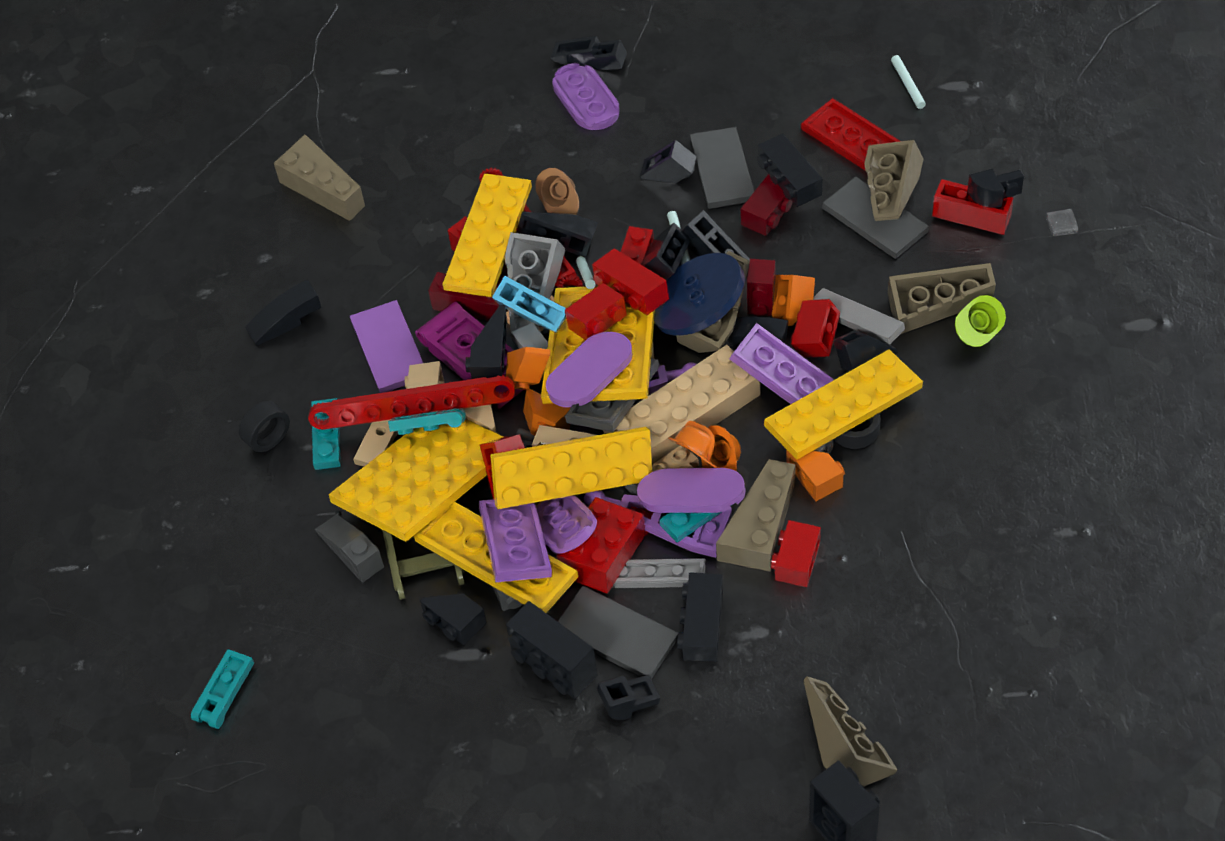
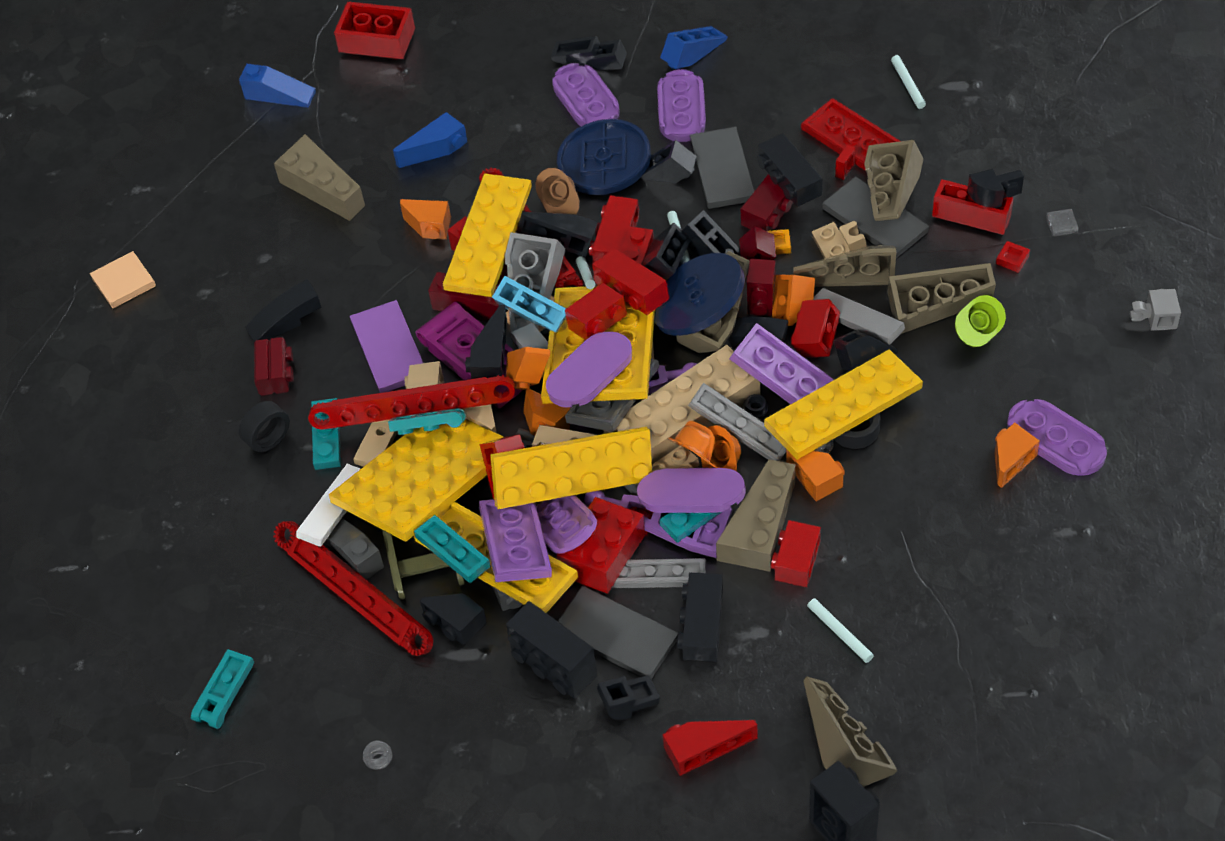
(122, 279): none -> light nougat tile
(272, 86): none -> blue slope
(272, 366): none -> dark red brick
(325, 514): none -> white tile
(355, 590): none -> red plate
(374, 30): none -> red brick
(374, 748): none -> clear plate
(427, 217): none -> orange slope
(433, 141): none -> blue slope
(452, 549): none -> teal plate
(604, 156): none -> dark blue plate
(612, 230): none -> red brick
(681, 105): none -> medium lavender tile
(691, 45): none -> blue slope
(704, 741): none -> red slope
(737, 422): none -> light grey tile
(756, 401): none -> black plate
(757, 245): none -> dark red brick
(782, 241): none -> light orange tile
(835, 241): none -> tan plate
(840, 630): none -> light aqua bar
(845, 162): none -> red tile
(854, 268): none -> dark tan wedge
(1013, 256): none -> red tile
(1013, 452): none -> orange slope
(1062, 438): none -> medium lavender tile
(1160, 309): none -> light grey brick

